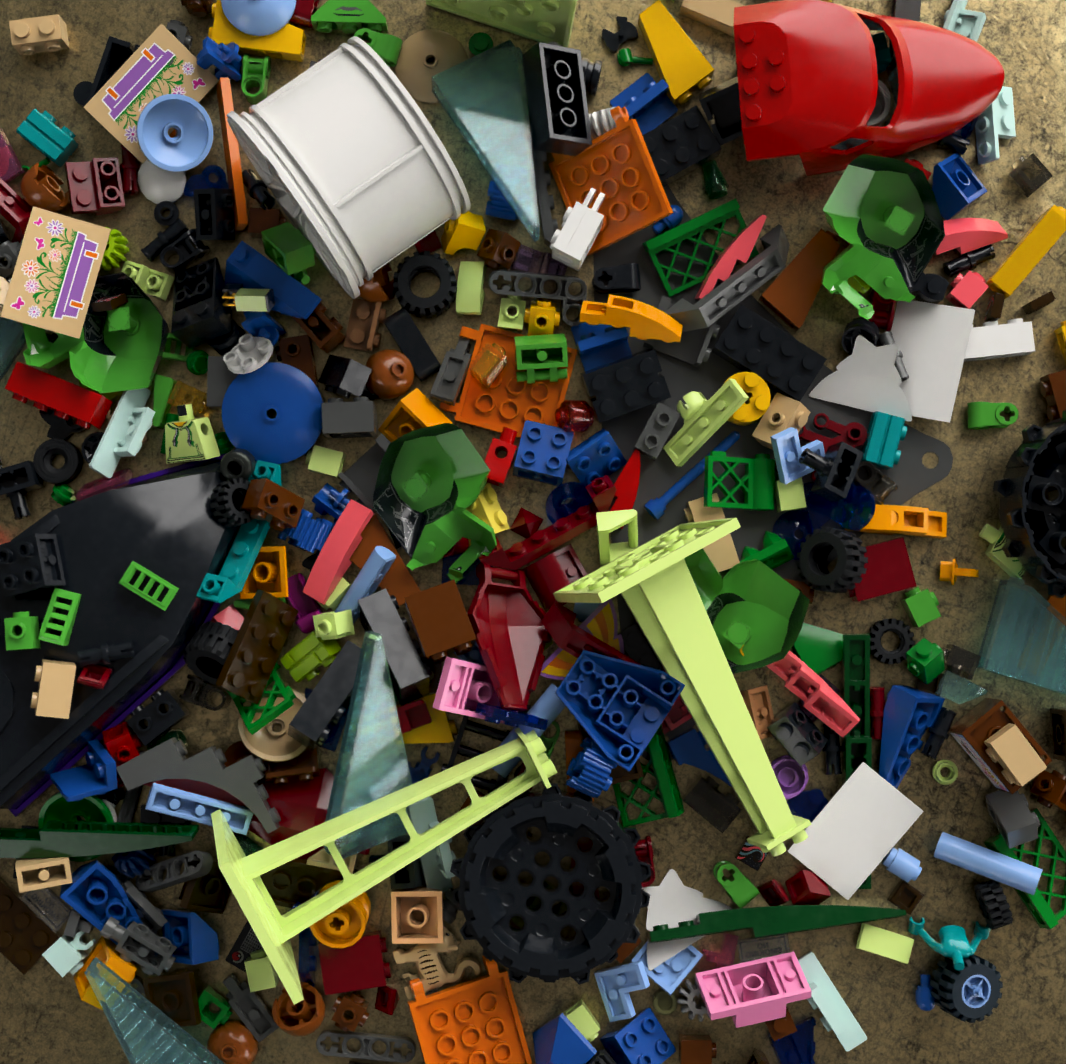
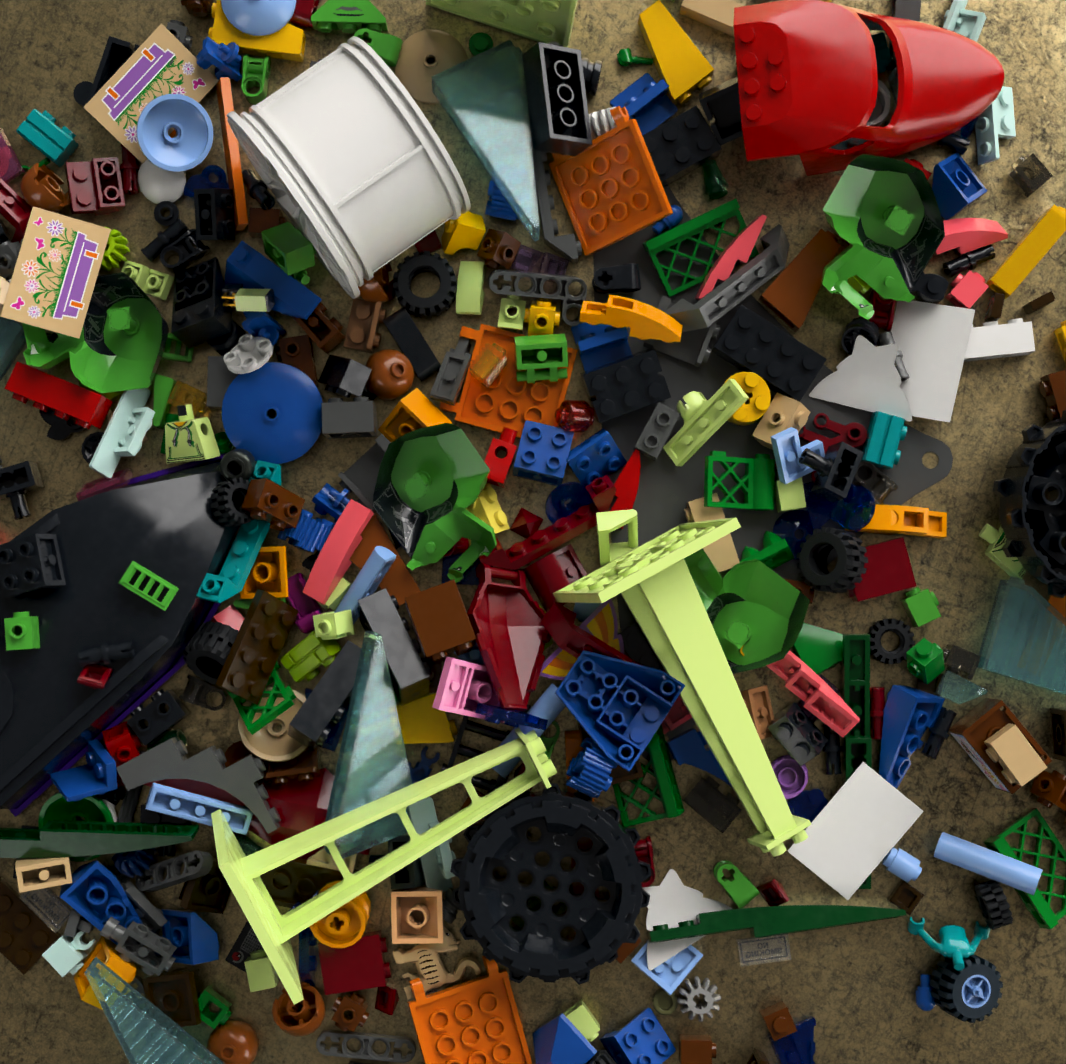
(39, 34): tan brick -> none
(45, 454): black tyre -> none
(54, 688): tan brick -> none
(63, 494): green plate -> none
(69, 619): bright green slope -> none
(109, 302): dark brown tile -> none
(197, 362): green plate -> none
(249, 1008): dark grey hinge -> none
(325, 461): yellowish green brick -> none
(413, 715): dark red panel -> none
(579, 231): white brick -> none
(615, 986): light blue plate -> none
(626, 32): black piece -> none
(657, 506): blue piece -> none
(726, 954): clear pink piece -> none
(751, 855): tile -> none
(753, 989): bright pink brick -> none
(807, 888): dark red panel -> none
(831, 1004): light aqua bracket -> none
(885, 943): yellowish green slope -> none
(949, 572): light orange piece -> none
(952, 775): yellowish green plate -> none
(987, 415): bright green piece -> none
(1012, 817): dark grey brick -> none

